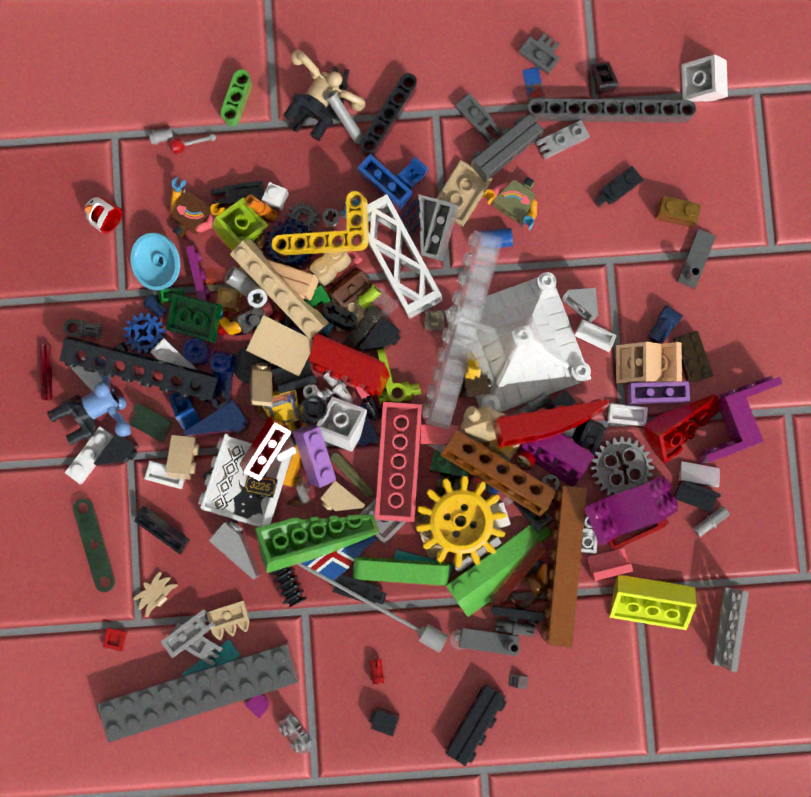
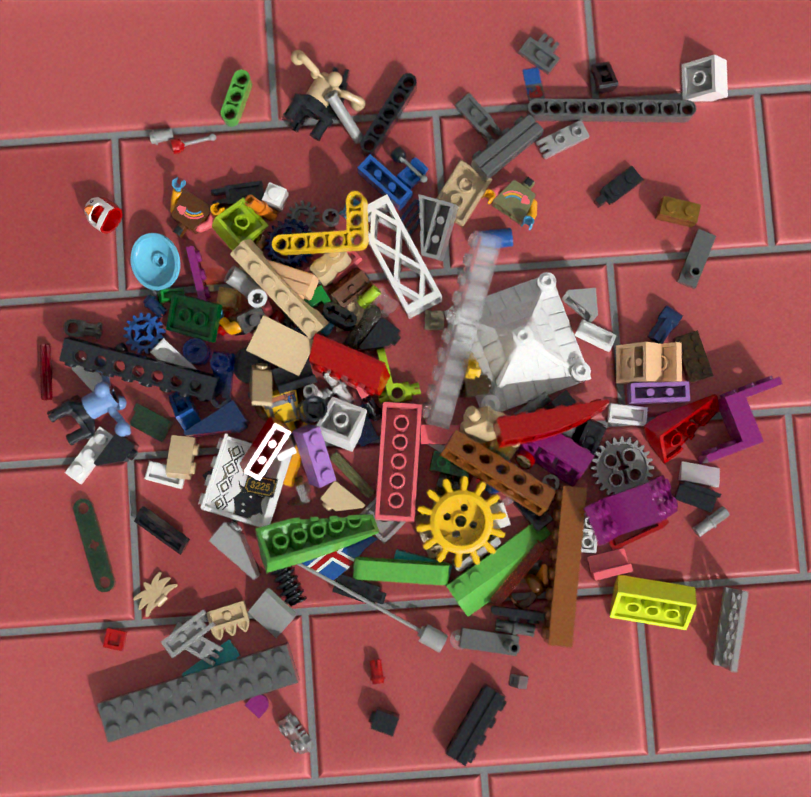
(272, 612): none -> light grey tile
(400, 156): none -> hinge

